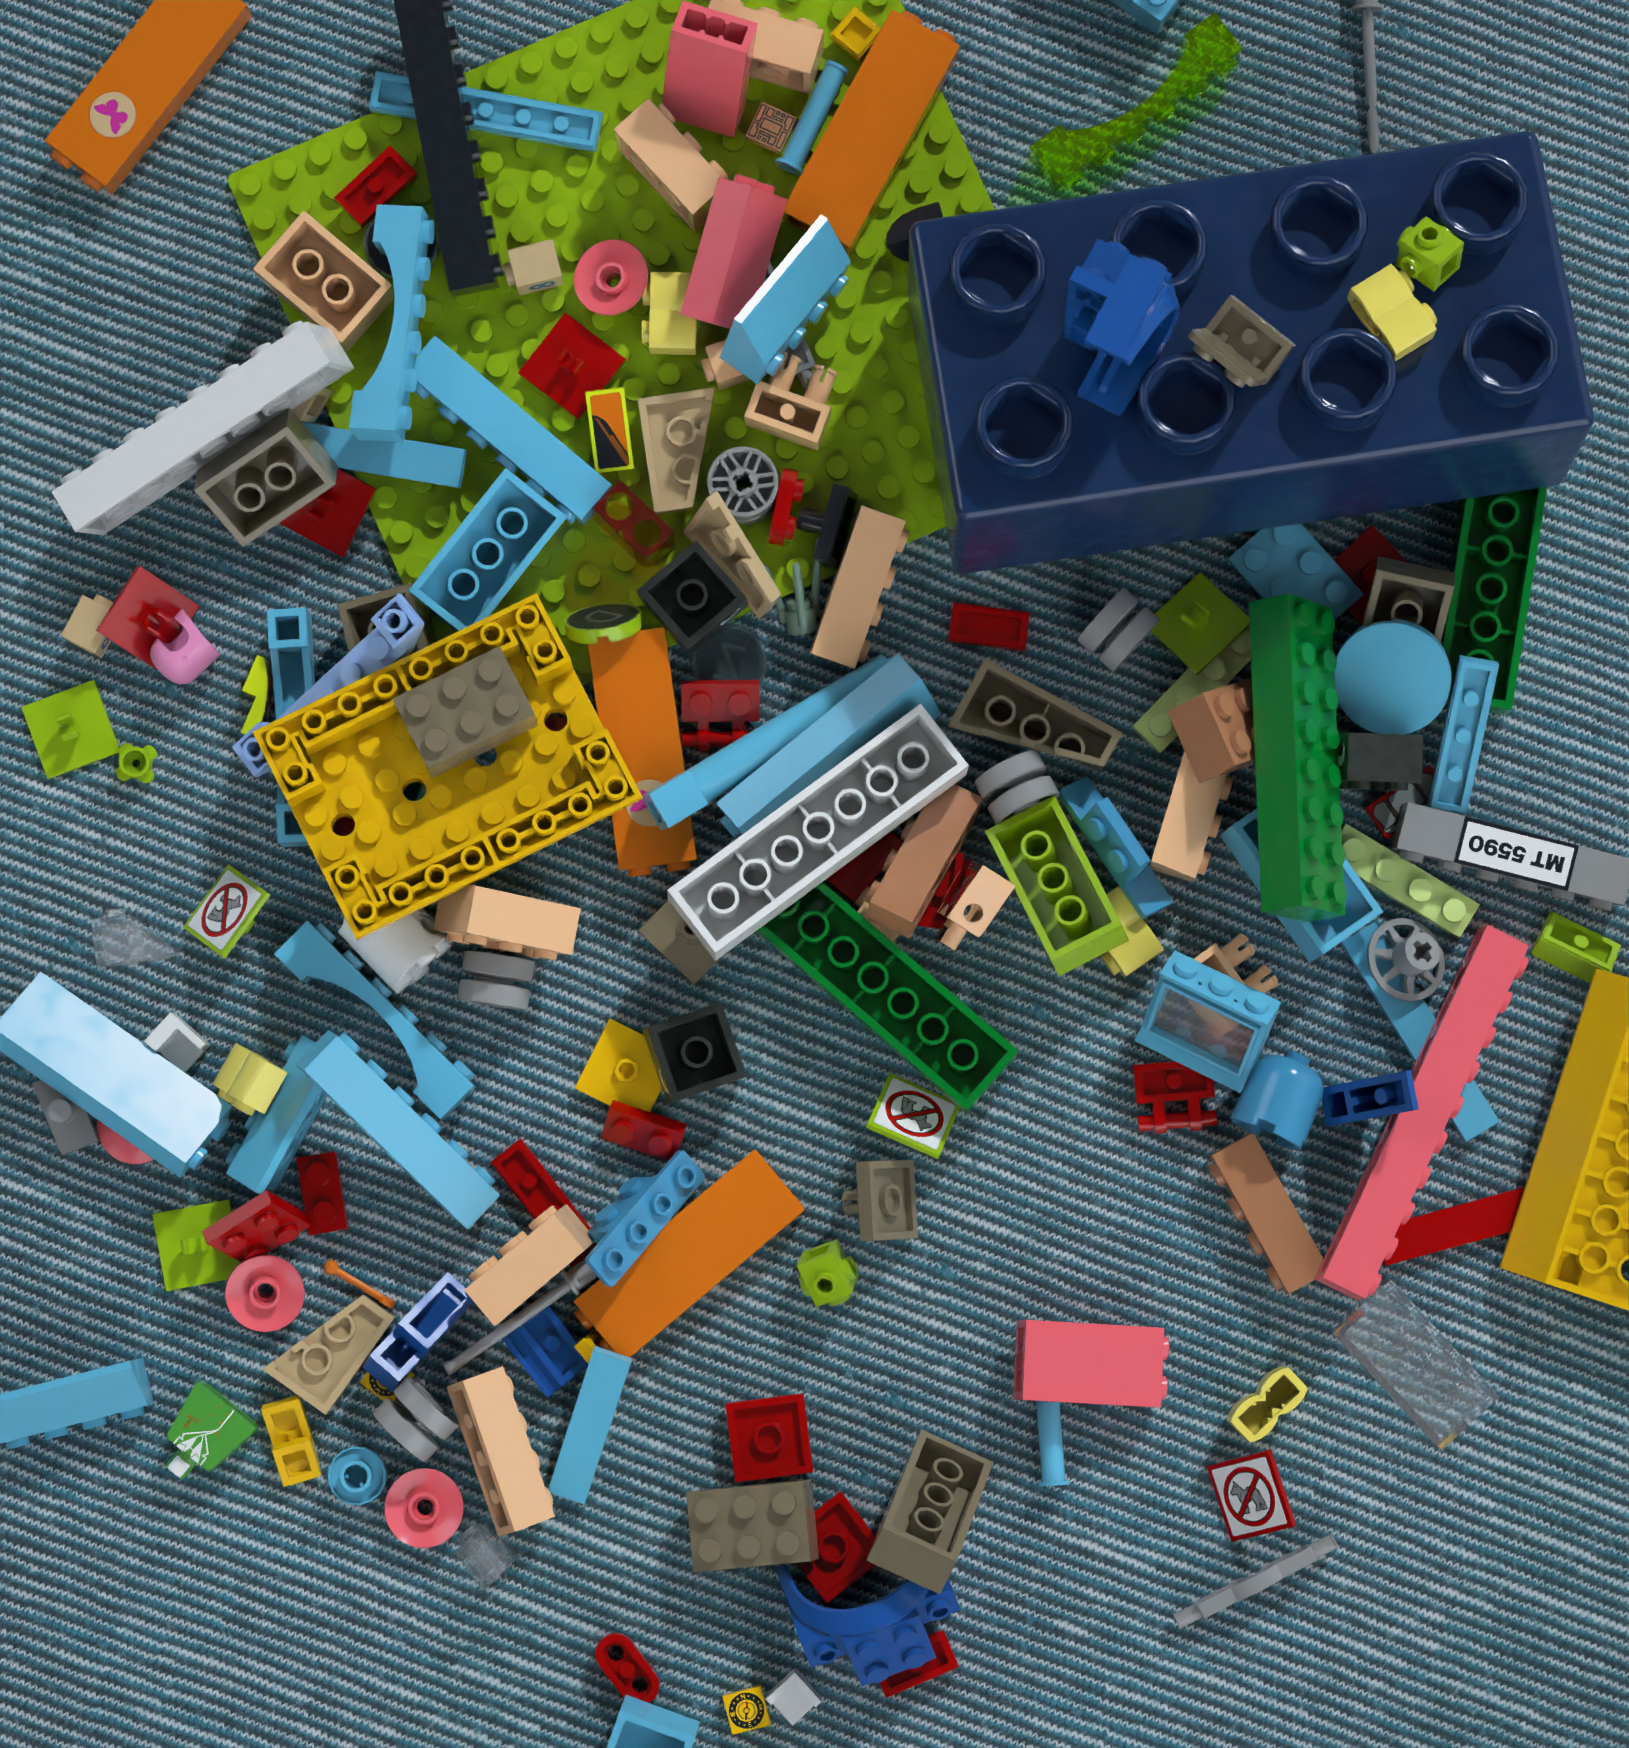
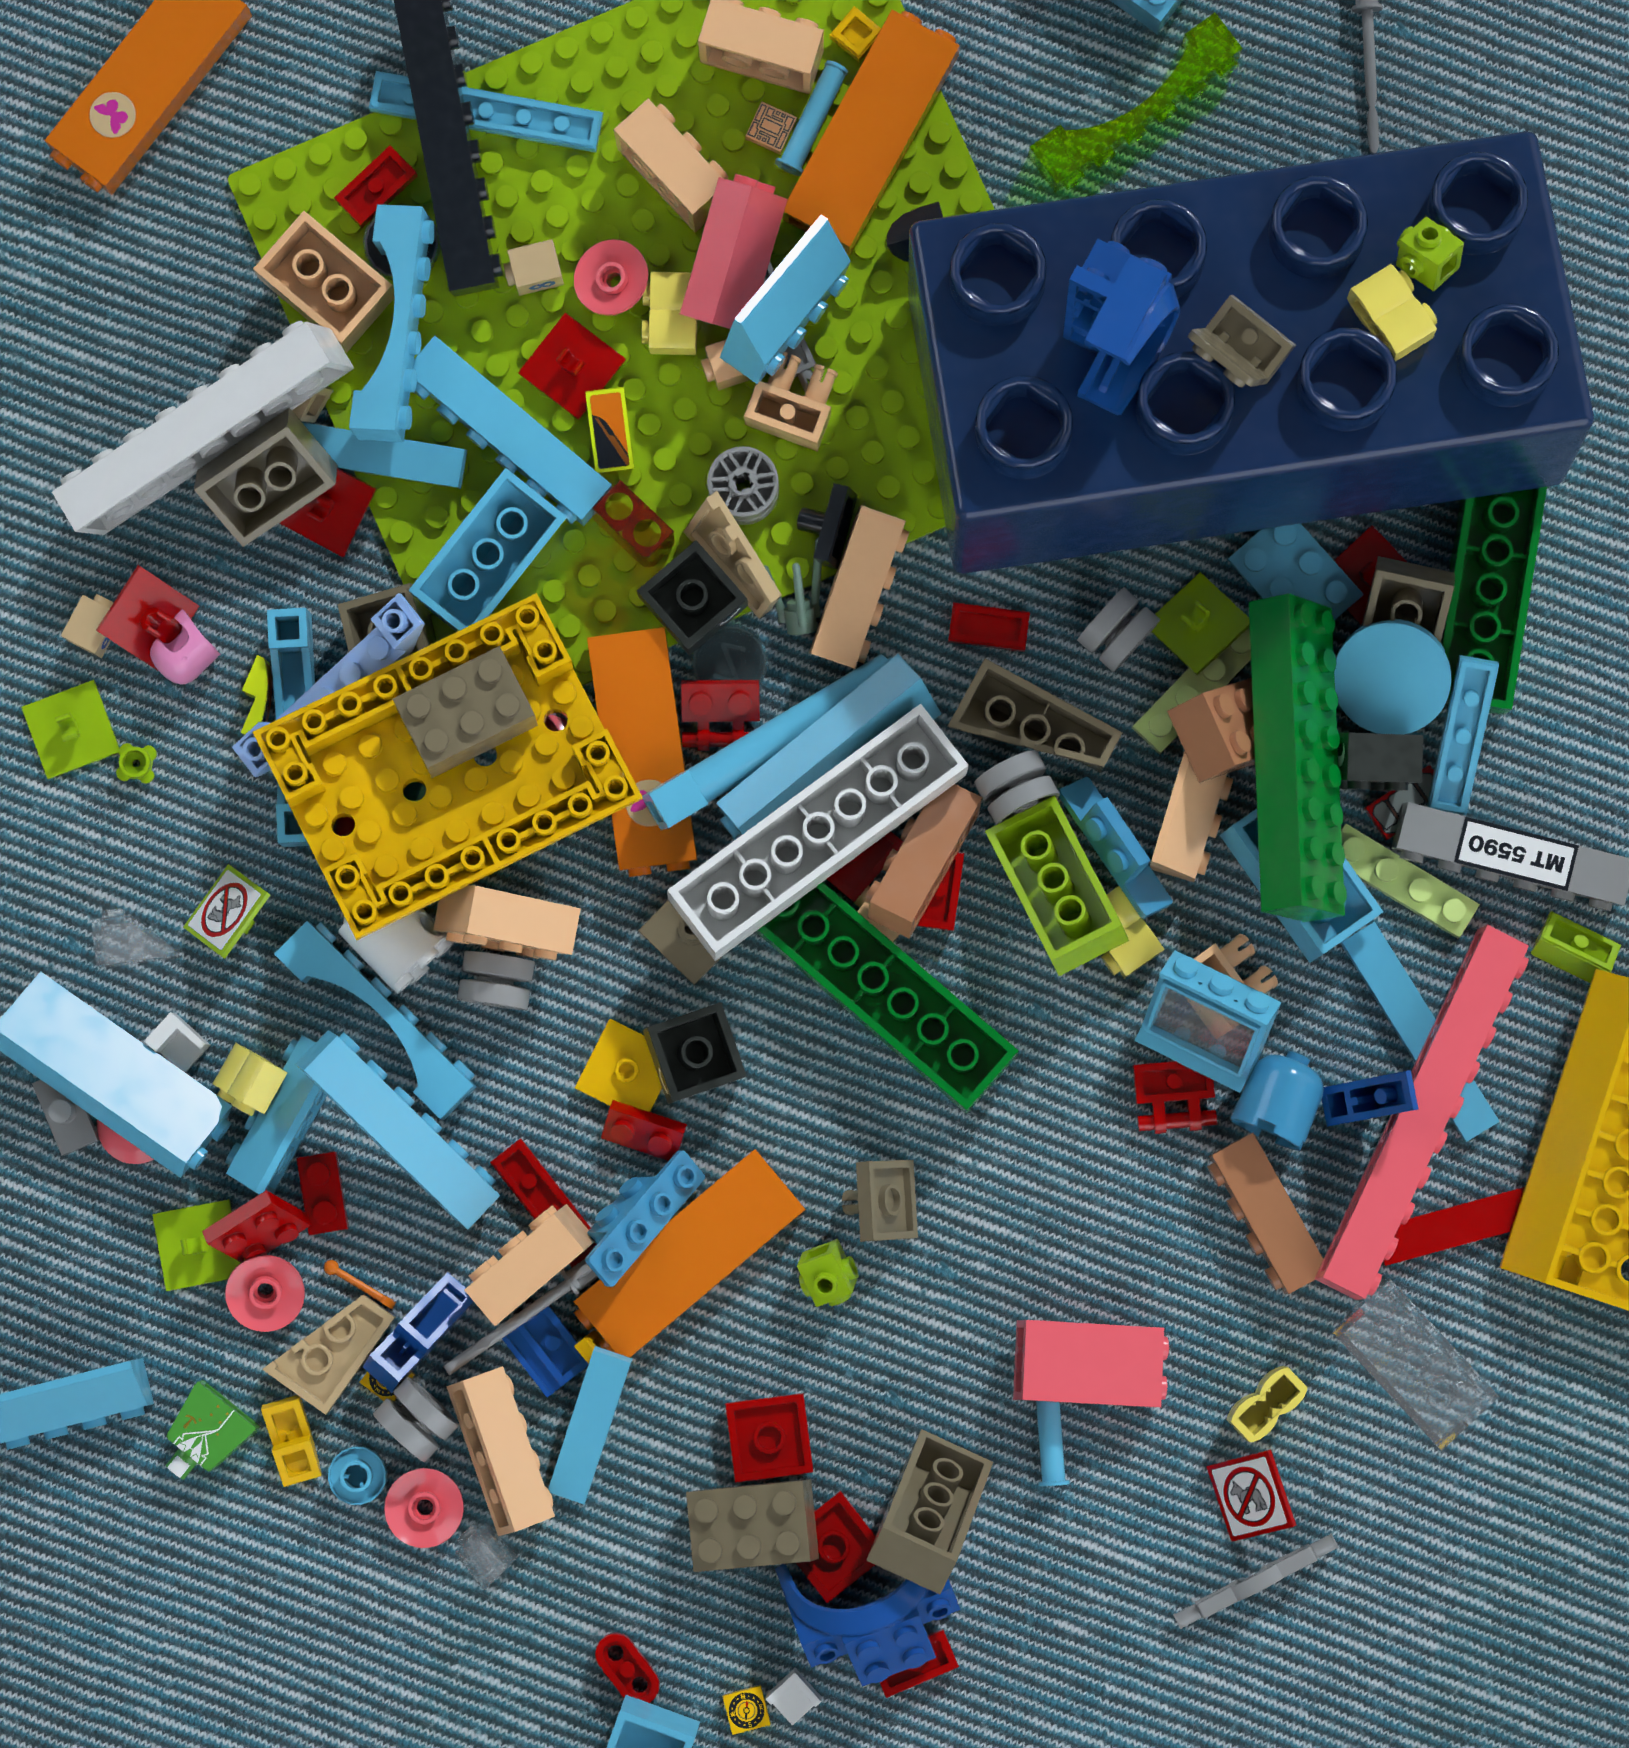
(601, 620): tile -> none
(674, 445): tan wing -> none
(708, 68): coral brick -> none
(783, 524): red plate -> none
(913, 1116): piece -> none
(981, 890): light nougat torso -> none
(1410, 957): light grey wheel -> none

